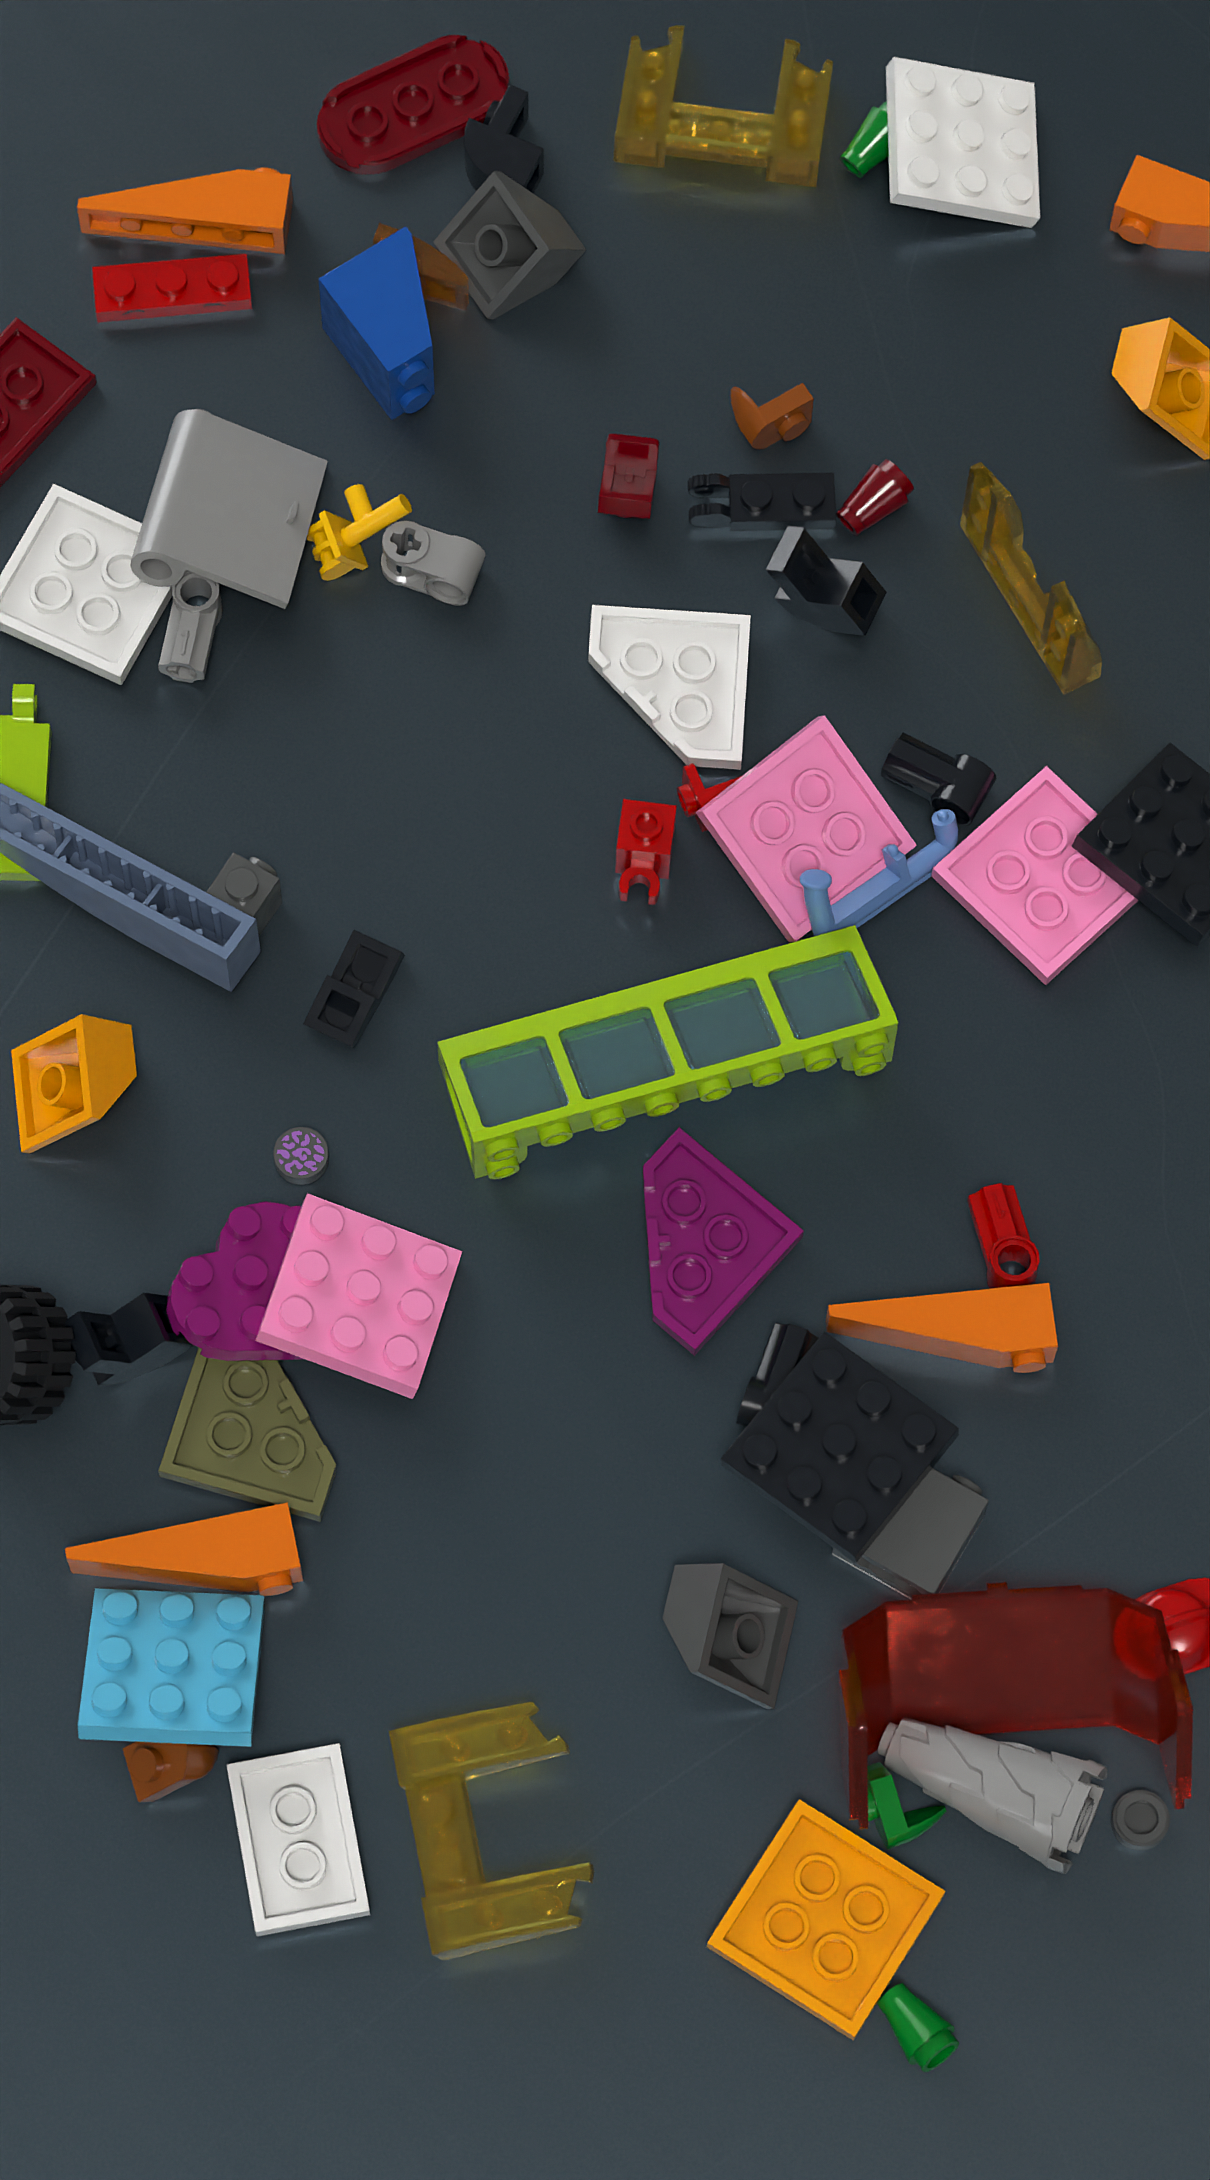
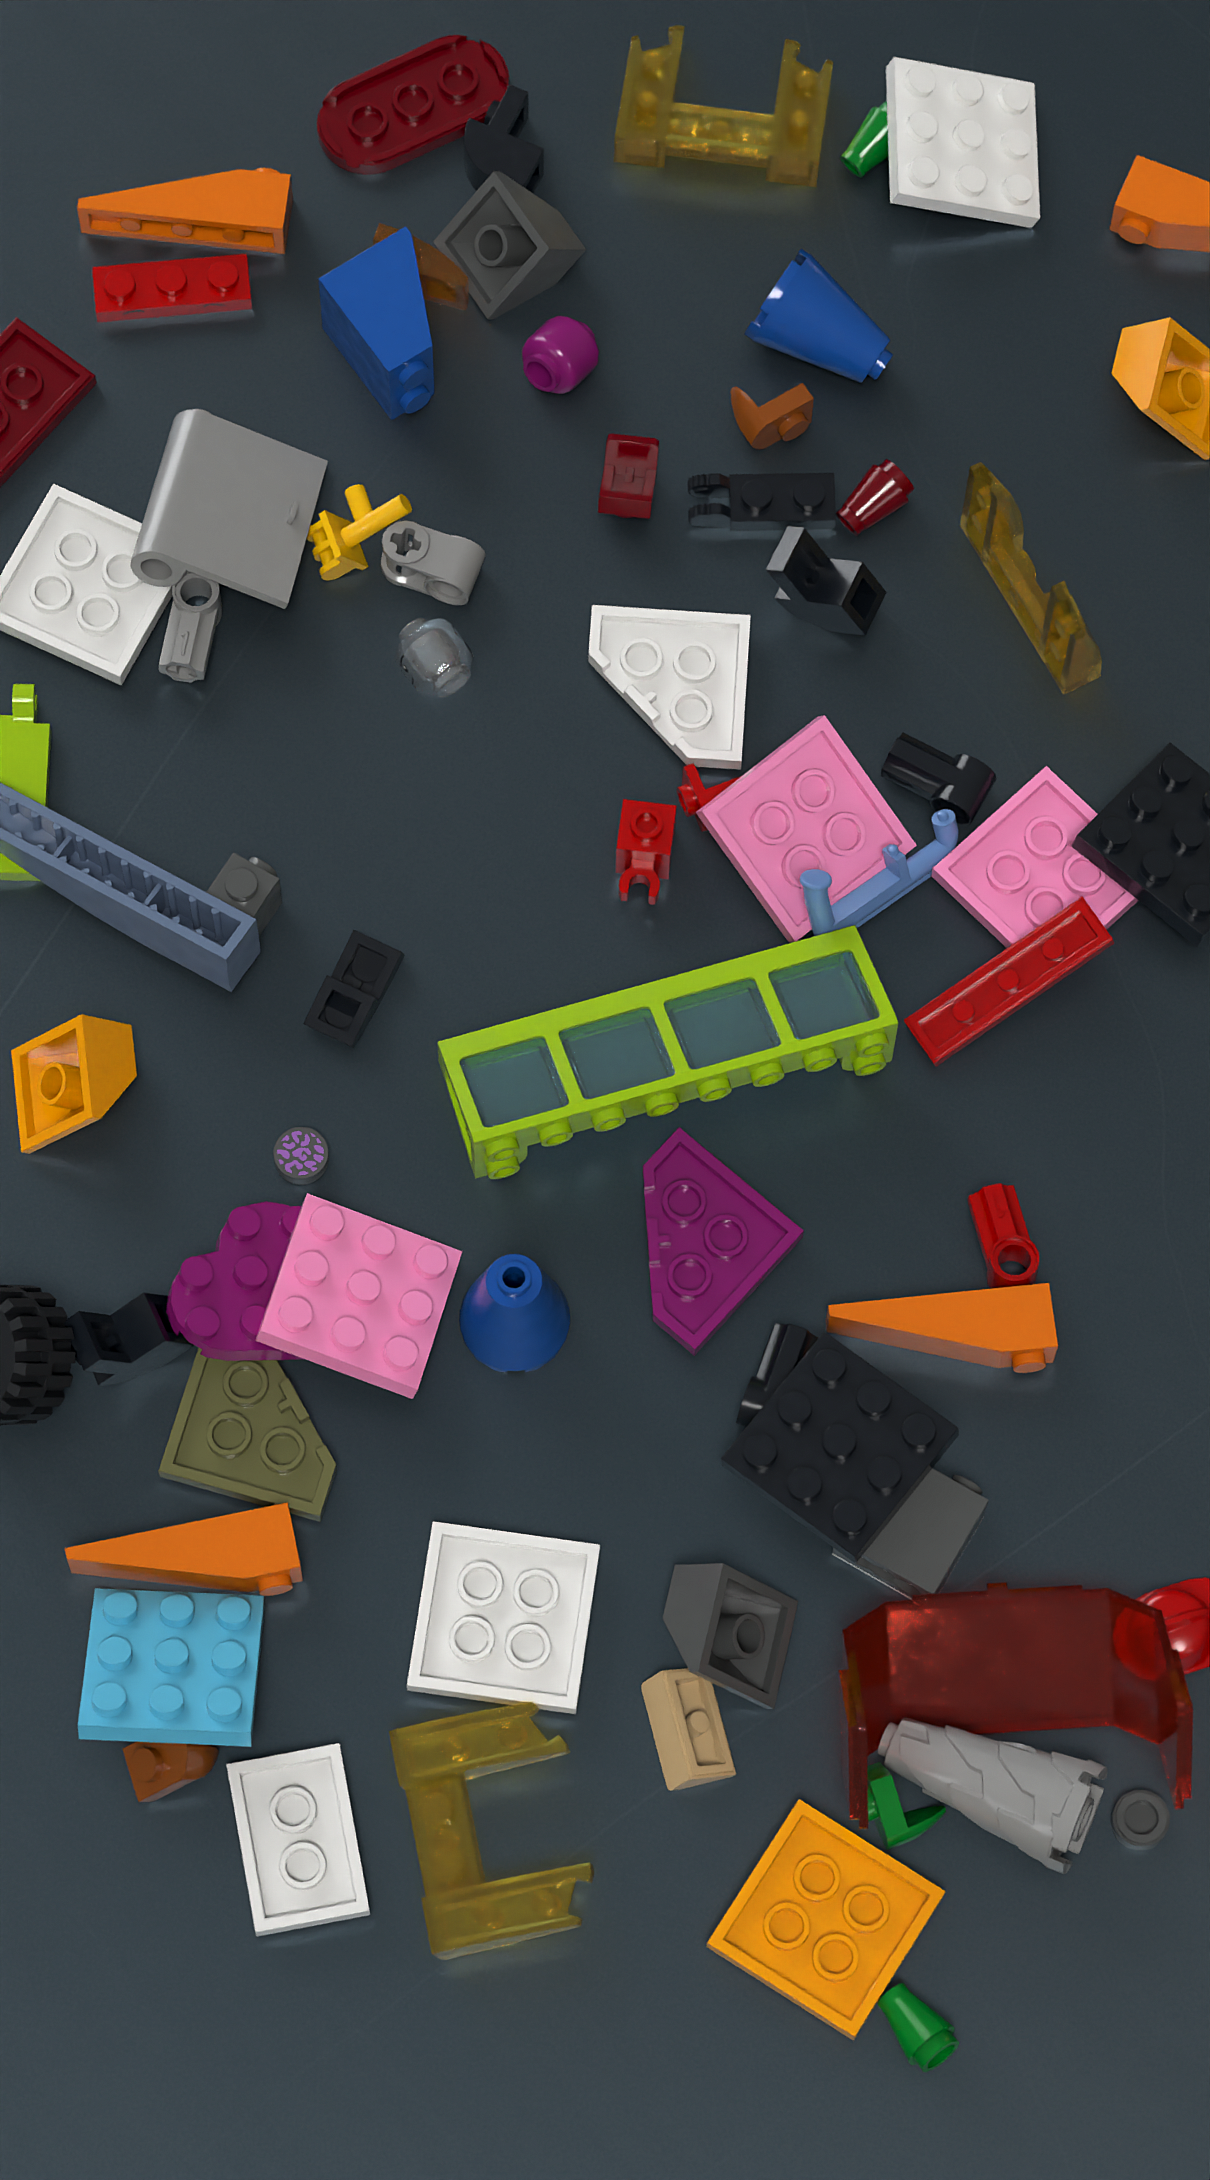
(434, 657): none -> clear head
(503, 1617): none -> white plate
(514, 1316): none -> blue cone
(560, 355): none -> magenta head
(687, 1729): none -> tan slope
(820, 323): none -> blue cone
(1009, 981): none -> red tile

